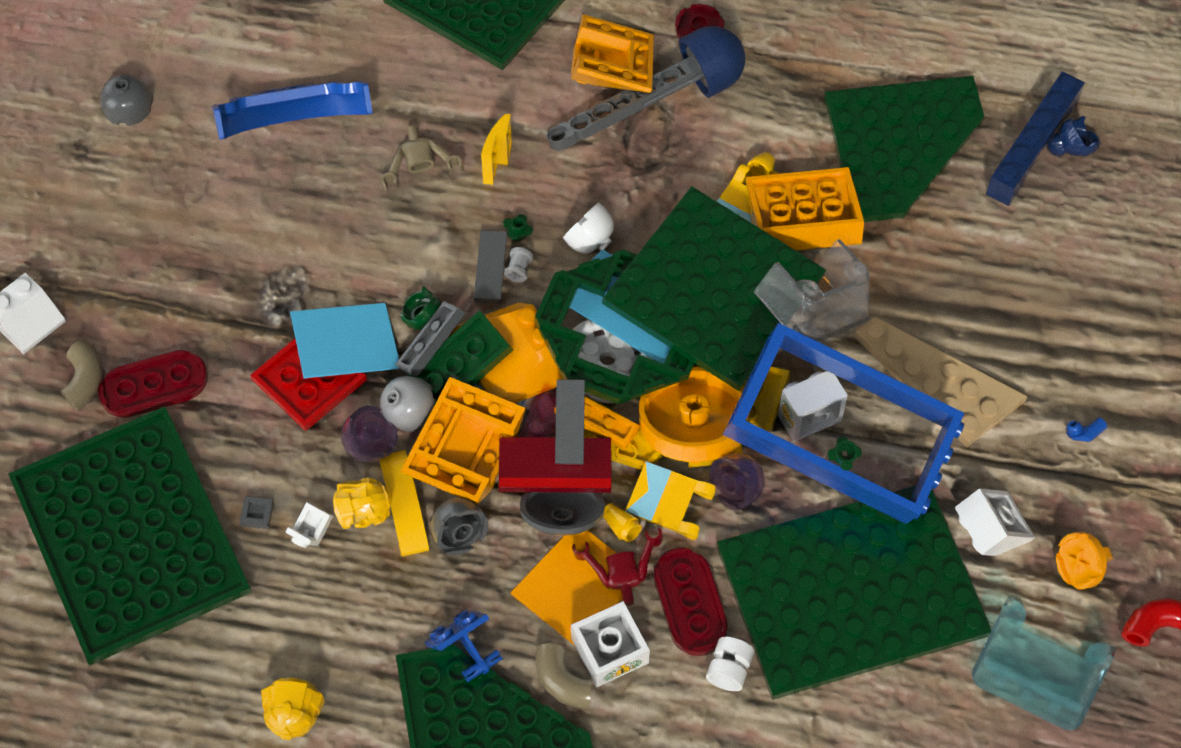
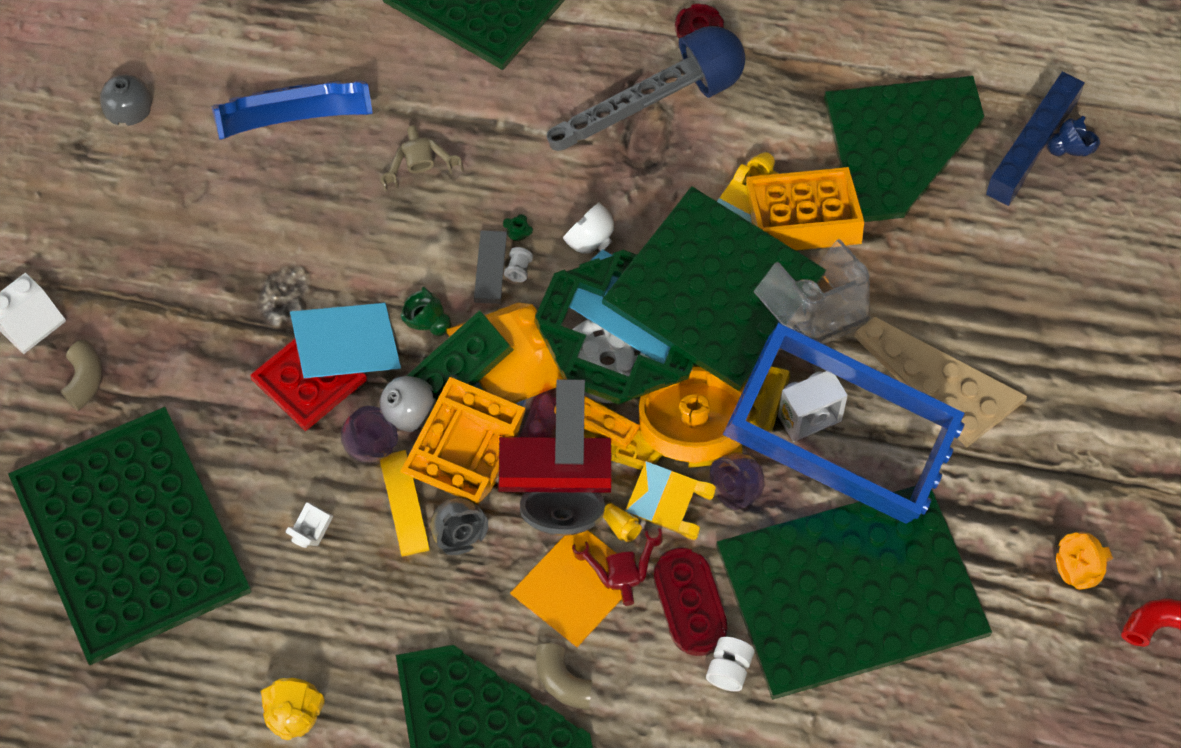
(152, 383): dark red tile -> none
(256, 512): dark grey tile -> none
(365, 499): yellow helmet -> none
(430, 339): dark grey tile -> none
(464, 623): blue plate -> none
(496, 148): yellow slope -> none
(610, 644): white brick -> none
(612, 55): light orange slope -> none
(849, 447): dark green plate -> none
(993, 522): white slope -> none
(1039, 672): clear light blue windscreen -> none
(1086, 434): blue arm -> none

